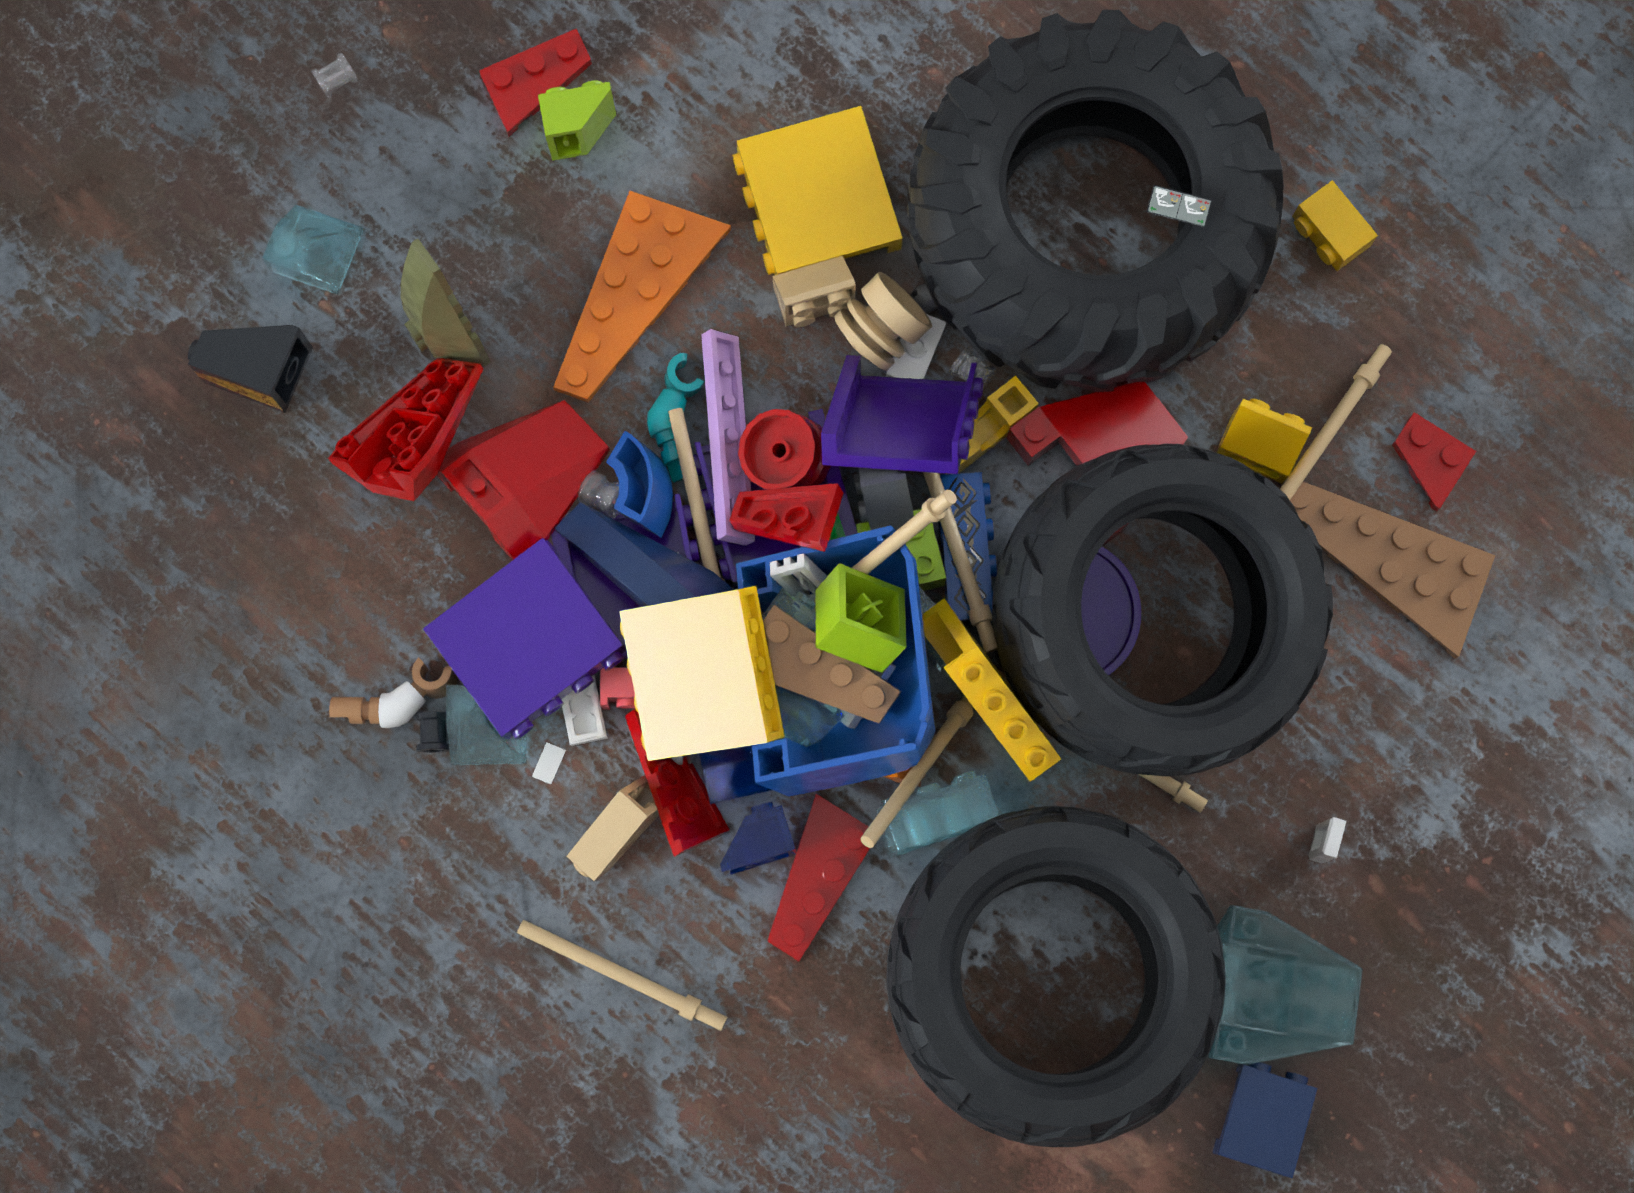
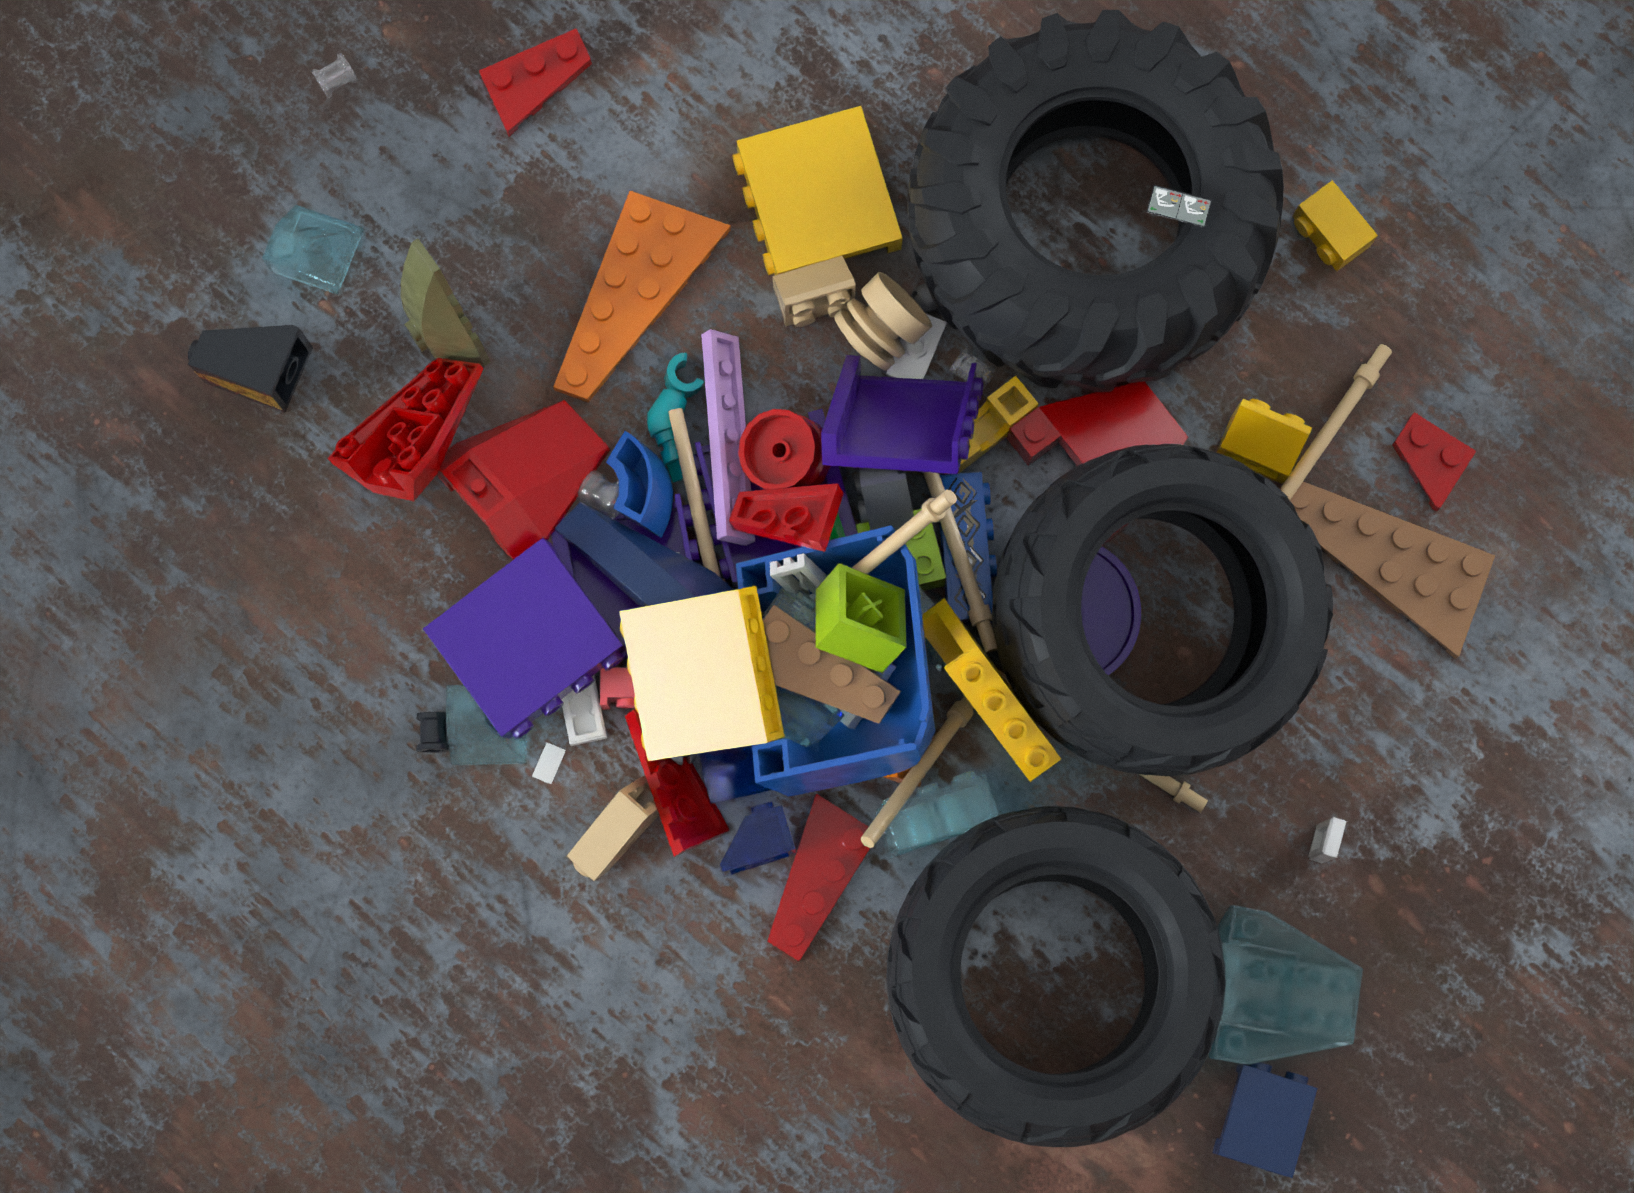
(397, 706): piece -> none
(576, 117): lime slope -> none
(688, 1007): tan bar -> none

